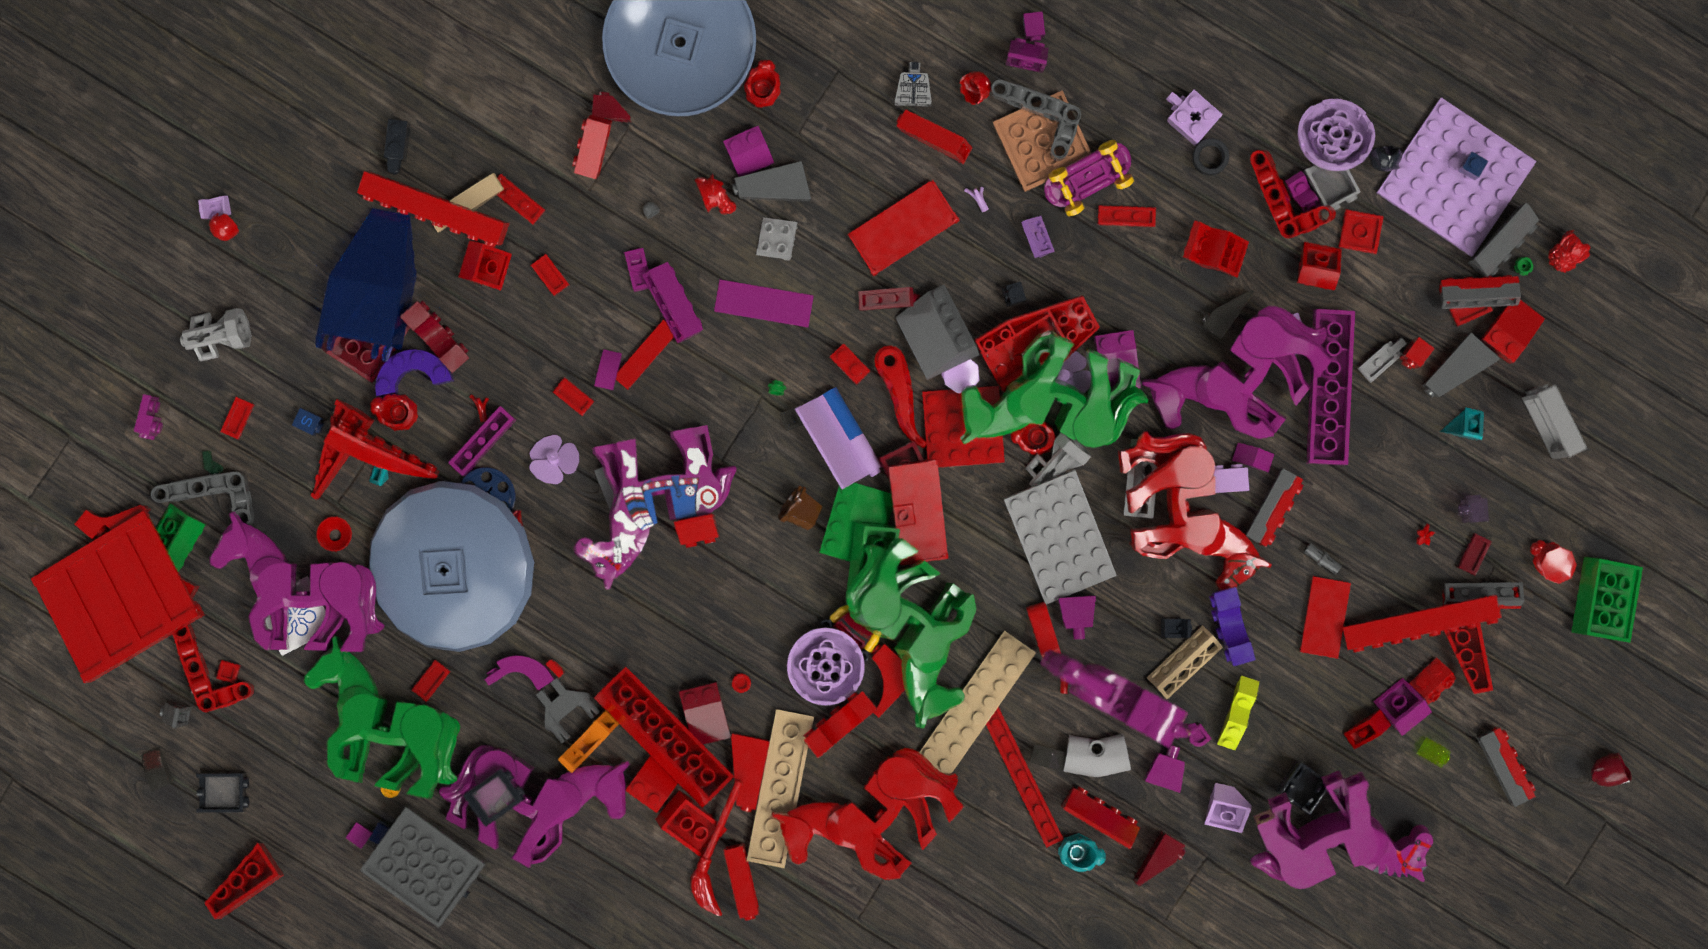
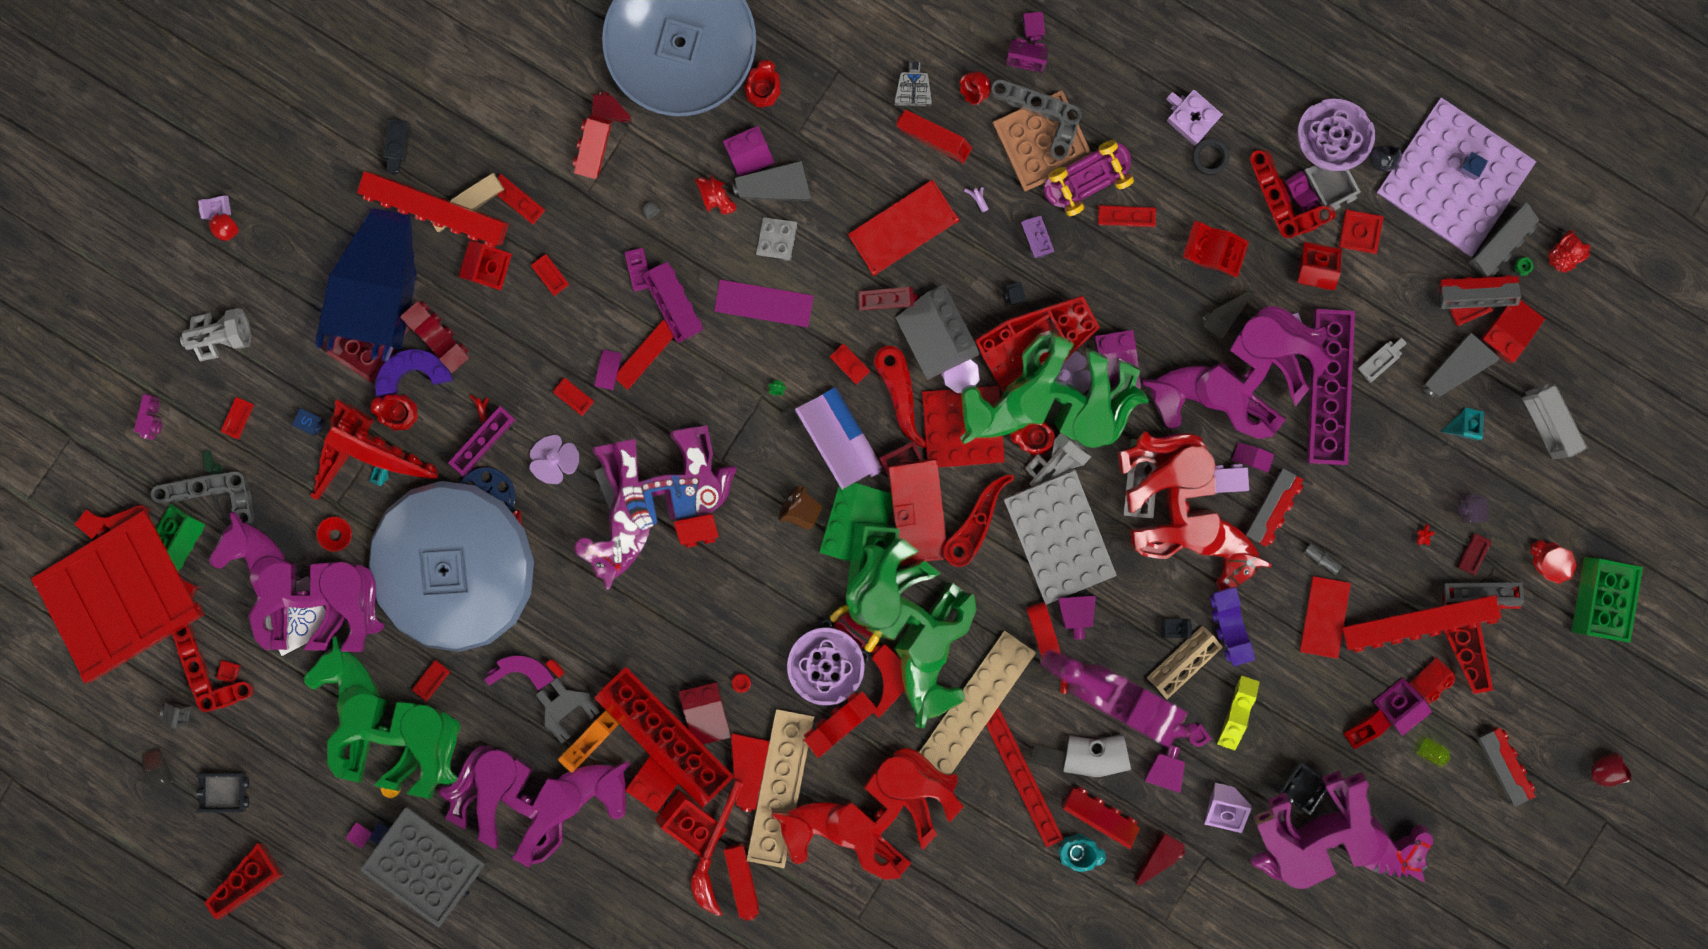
(495, 796): window -> none
(974, 530): none -> red animal
(1416, 353): red brick -> none

